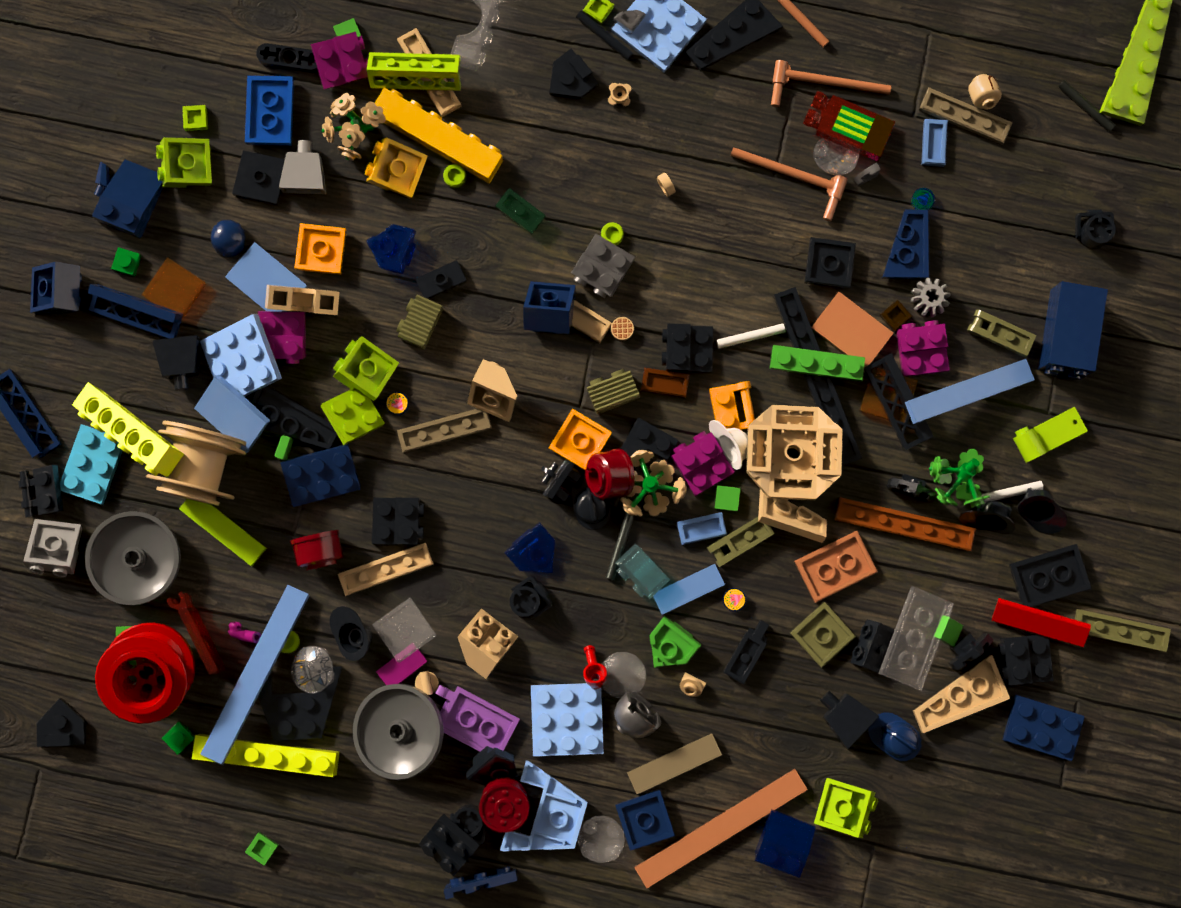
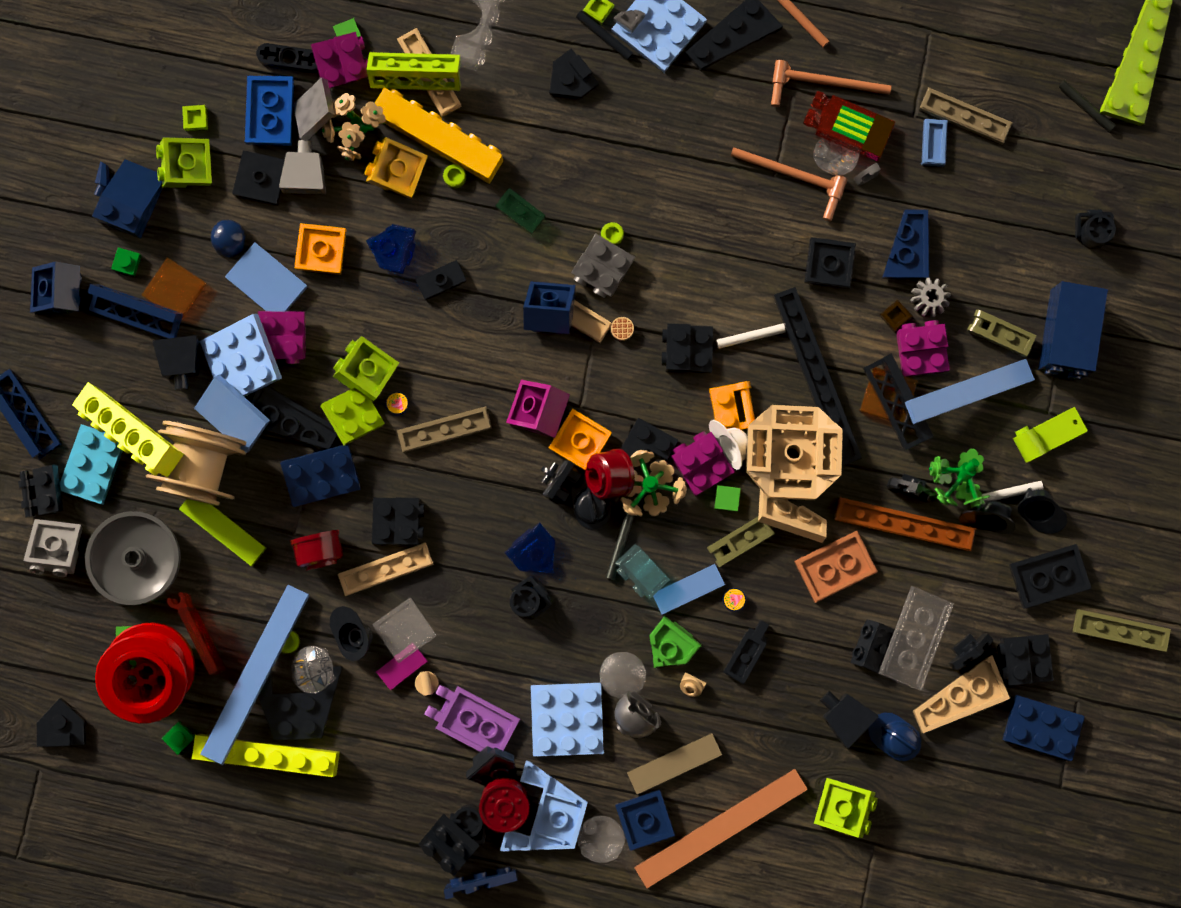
(245, 635): magenta arm -> none
(261, 848): bright green tile -> none
(284, 448): bright green tile -> none
(302, 299): tan arch -> none
(313, 109): none -> flat silver tile
(398, 731): dark grey dish -> none
(420, 321): olive brick -> none
(485, 643): tan slope -> none
(492, 391): tan slope -> none
(538, 408): none -> magenta slope
(593, 669): red bar -> none
(613, 391): olive brick -> none
(619, 88): tan plate -> none
(665, 382): reddish brown tile -> none
(666, 184): tan tile -> none
(701, 528): medium blue tile -> none
(785, 843): clear blue slope -> none
(817, 363): bright green plate -> none
(822, 634): olive tile -> none
(851, 329): nougat tile -> none
(923, 199): tile -> none
(948, 631): bright green tile -> none
(984, 91): tan head -> none
(1041, 622): red tile -> none

